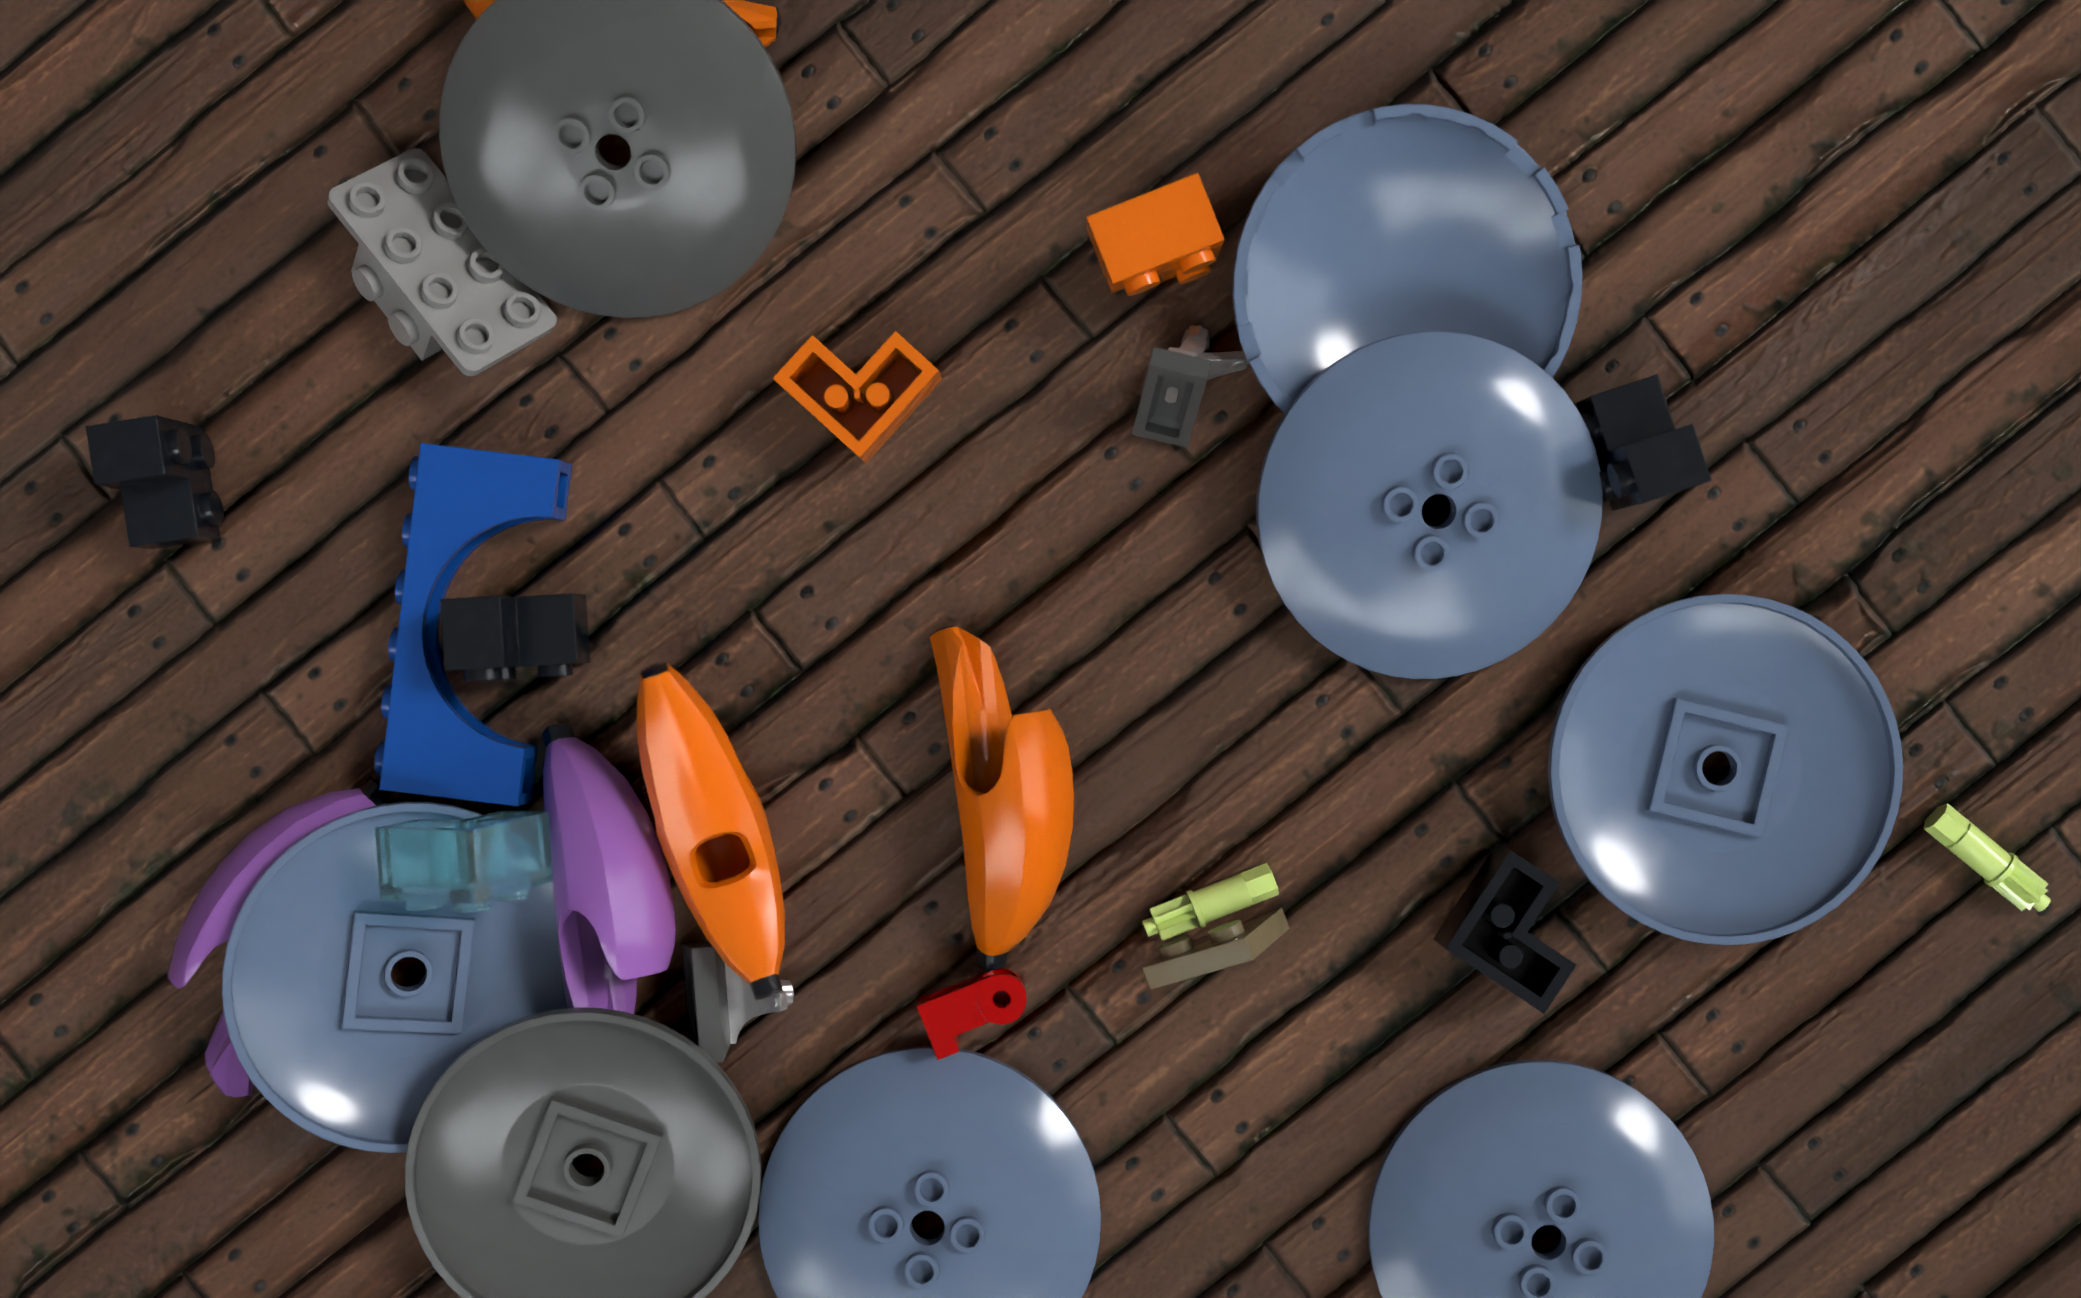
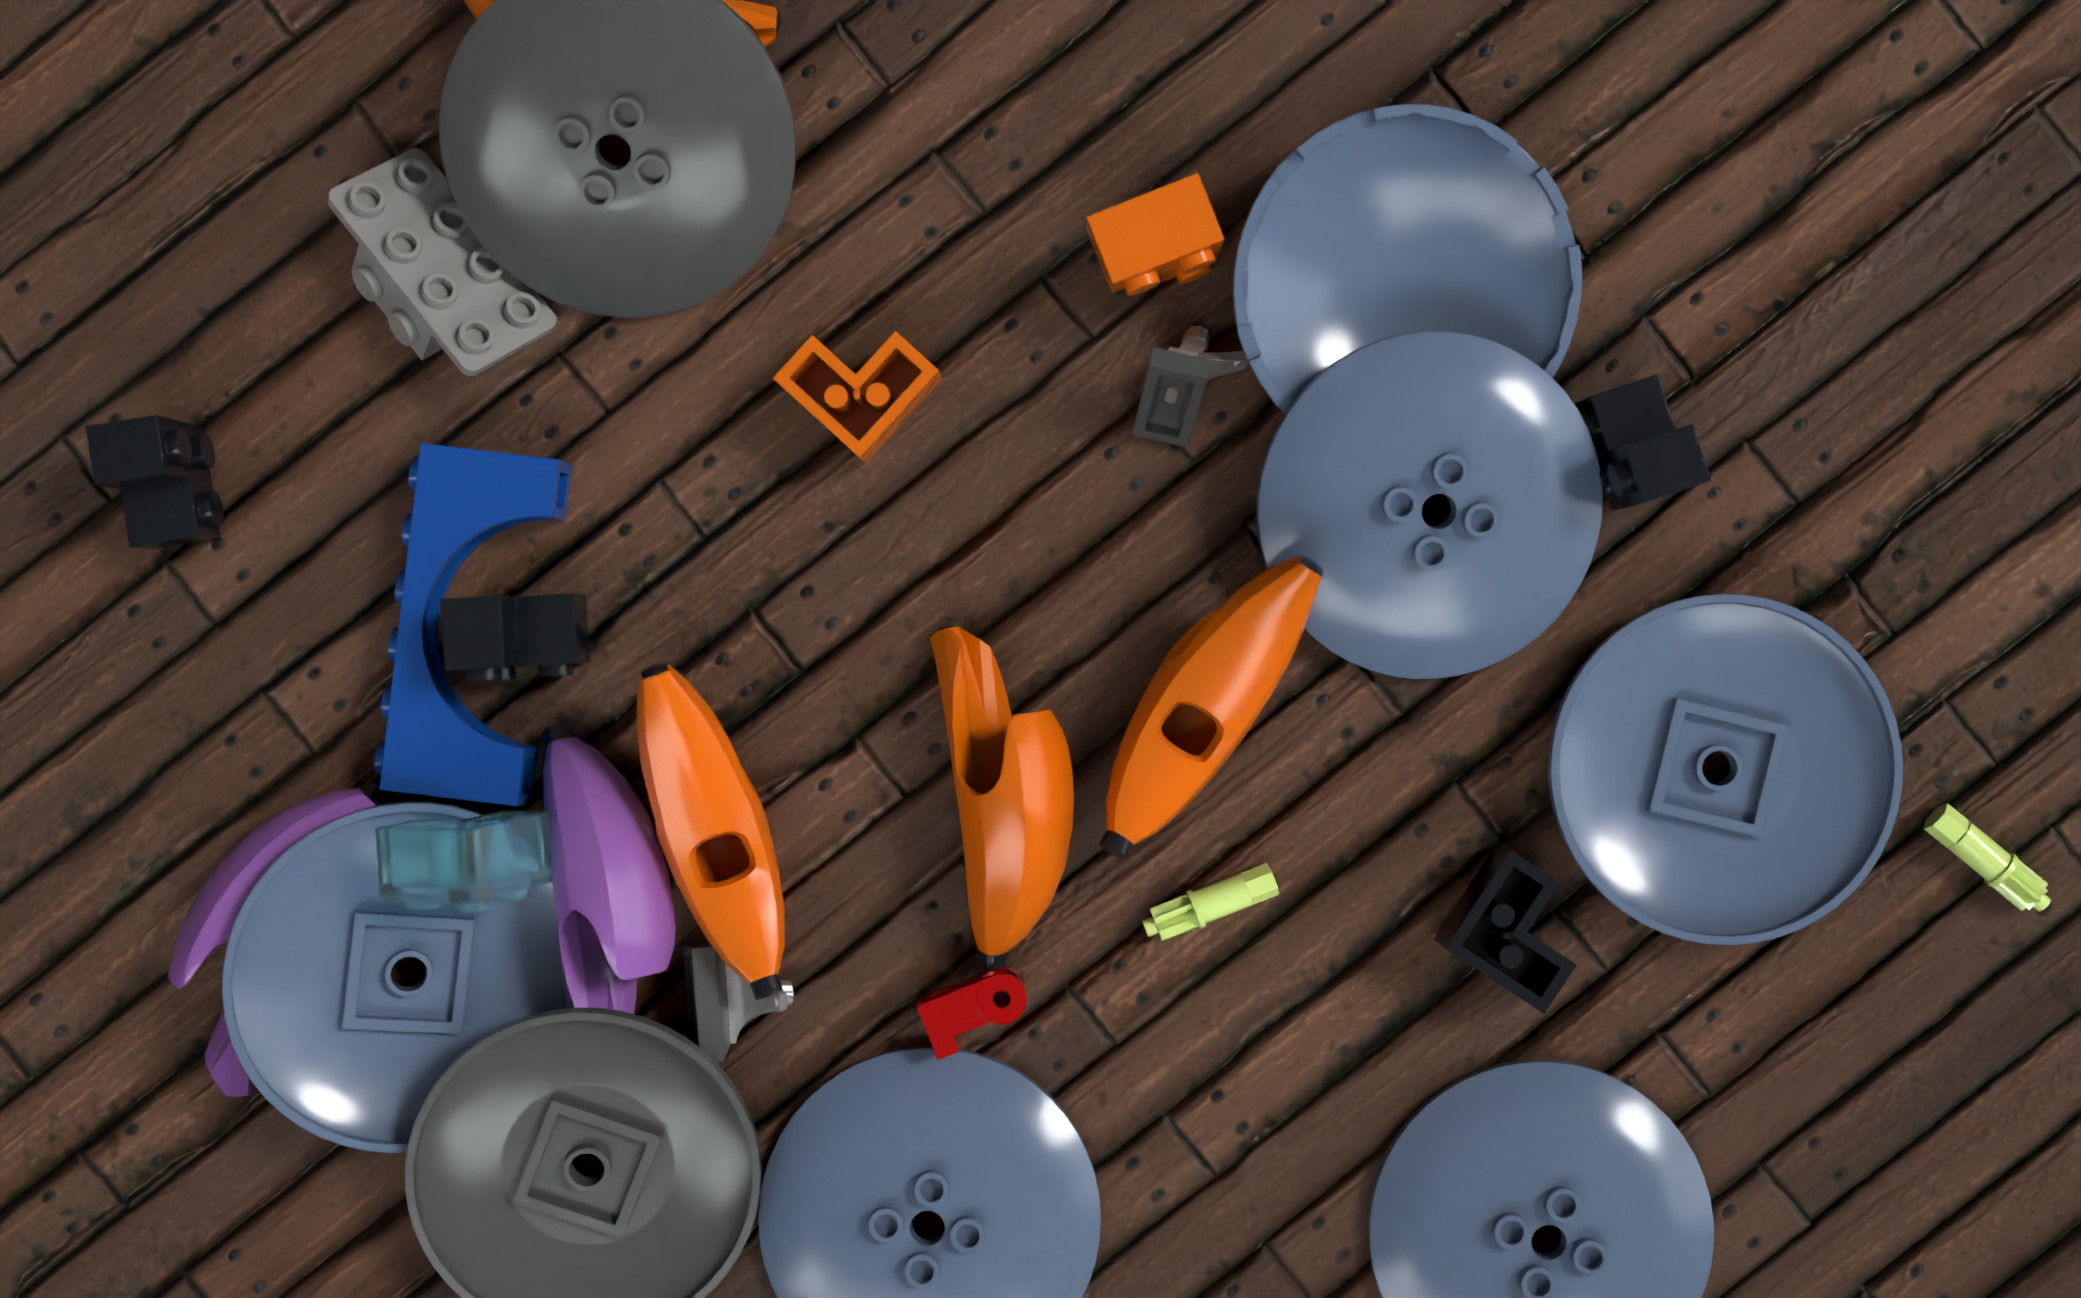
(1206, 700): none -> orange piece
(1222, 948): dark tan wing -> none

